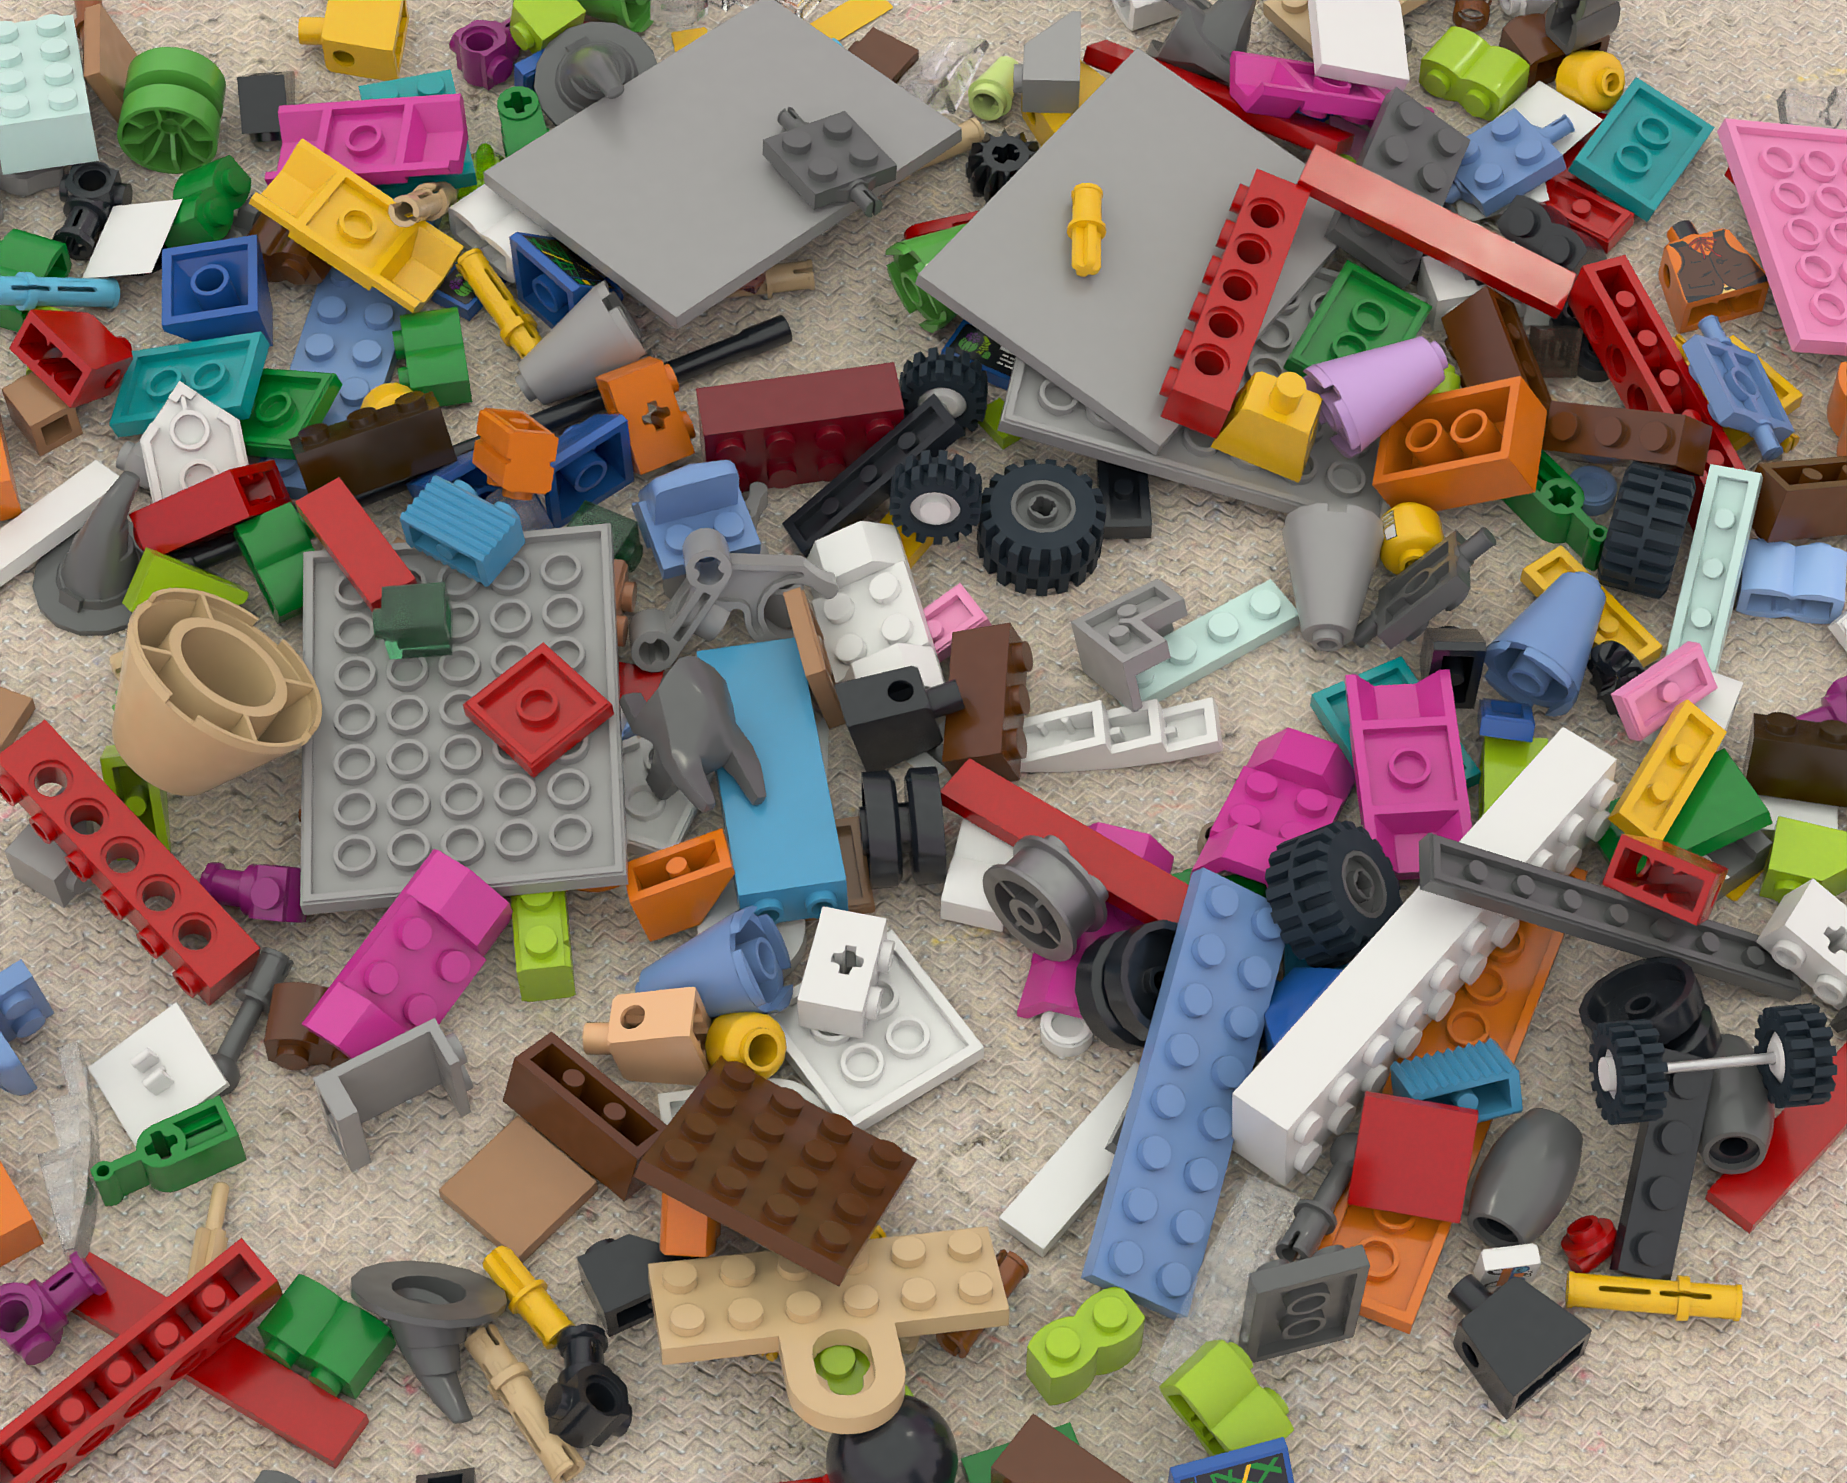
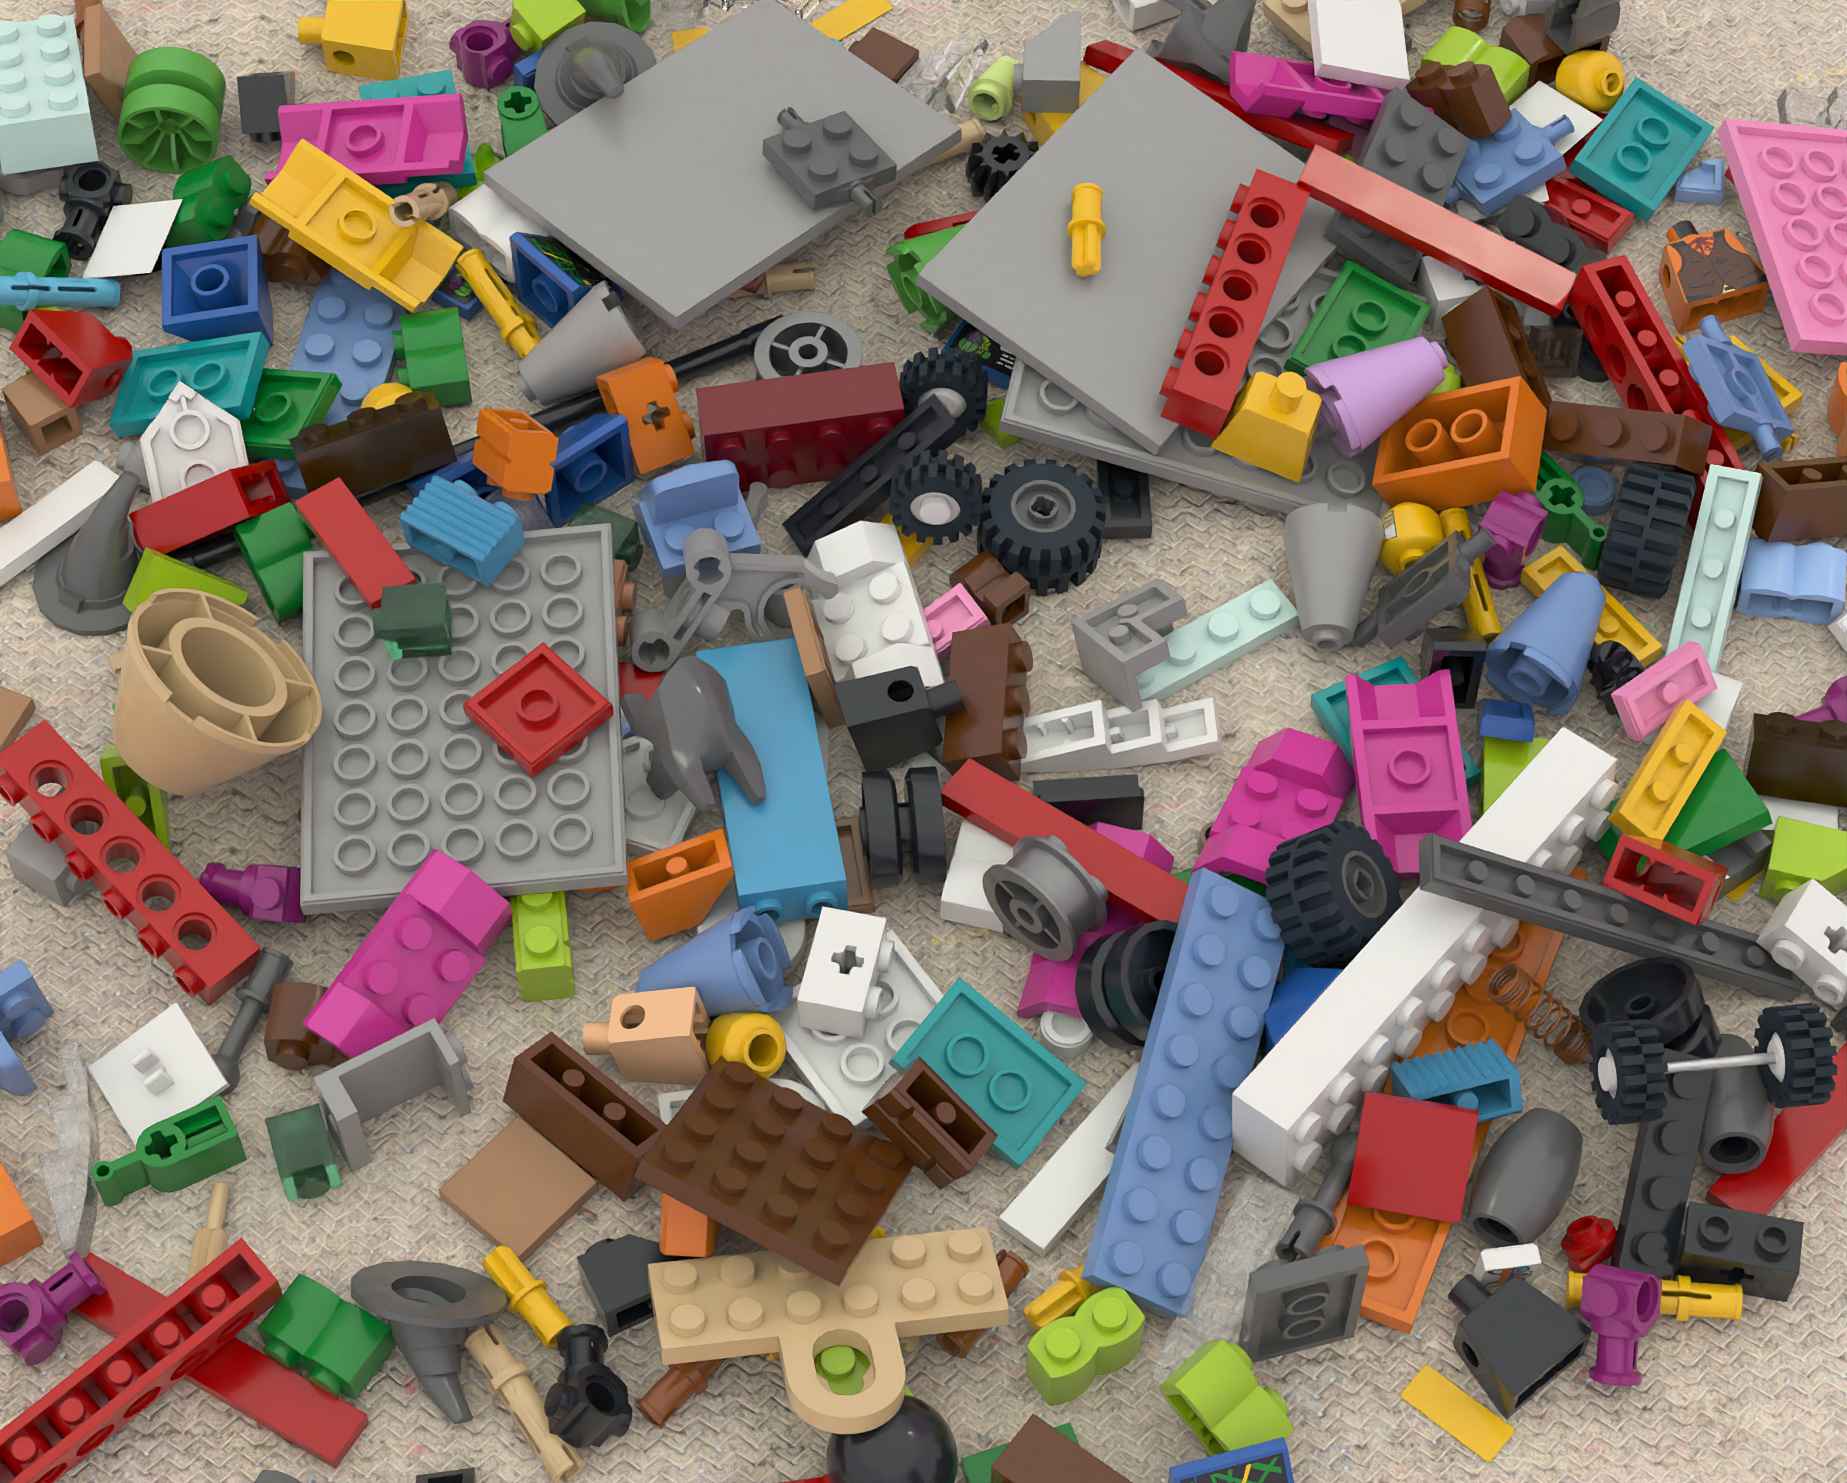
(303, 1153): none -> clear green brick
(675, 1389): none -> dark orange pin
(805, 345): none -> flat silver wheel
(929, 1123): none -> reddish brown brick
(993, 1069): none -> teal plate
(994, 588): none -> reddish brown leg
(1060, 1299): none -> yellow axle
(1096, 799): none -> black panel
(1457, 1413): none -> yellow sticker
(1462, 96): none -> reddish brown brick
(1479, 603): none -> yellow pin
(1510, 971): none -> dark orange piece
(1517, 527): none -> magenta connector
(1620, 1310): none -> magenta connector
(1702, 184): none -> light blue tile
(1741, 1249): none -> black brick

